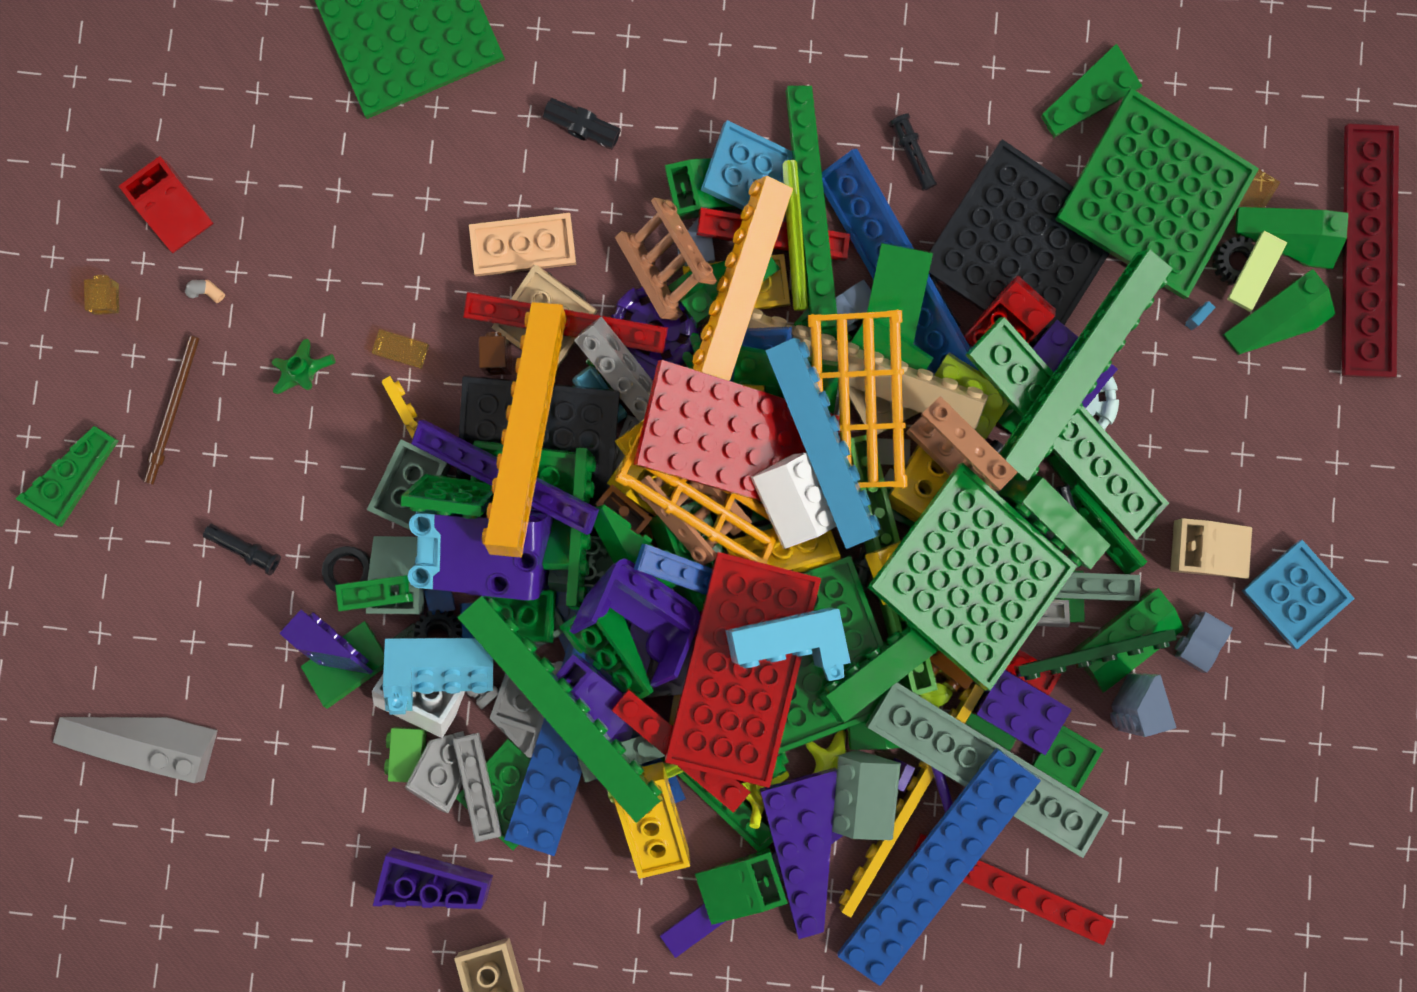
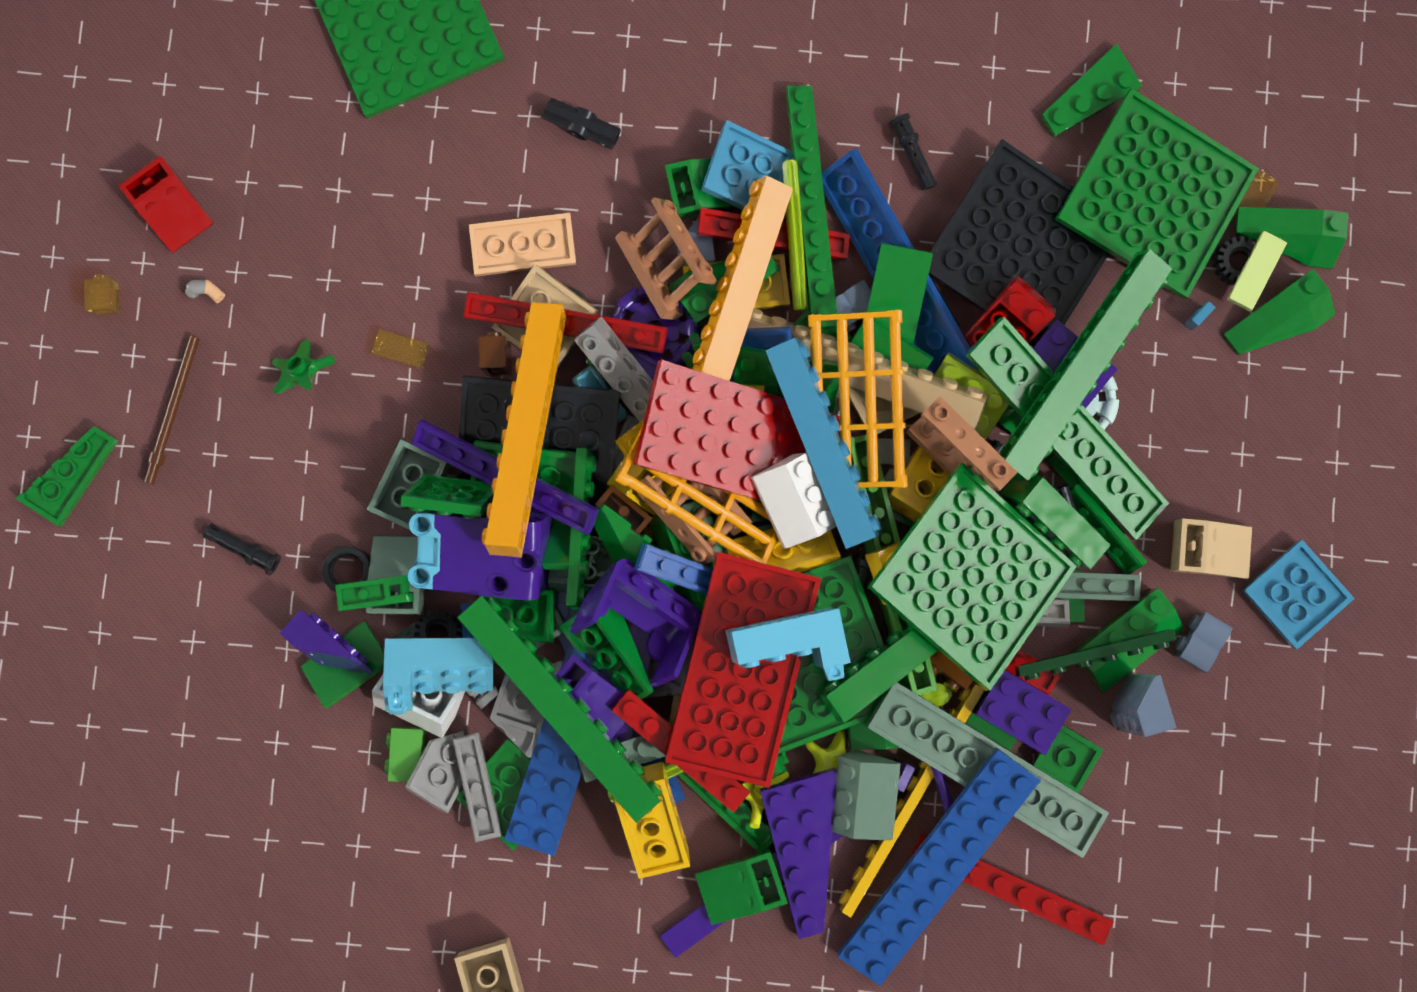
(148, 744): light grey wedge -> none
(405, 411): yellow hinge -> none
(428, 882): dark purple wedge -> none
(439, 600): blue tile -> none
(1370, 251): dark red plate -> none

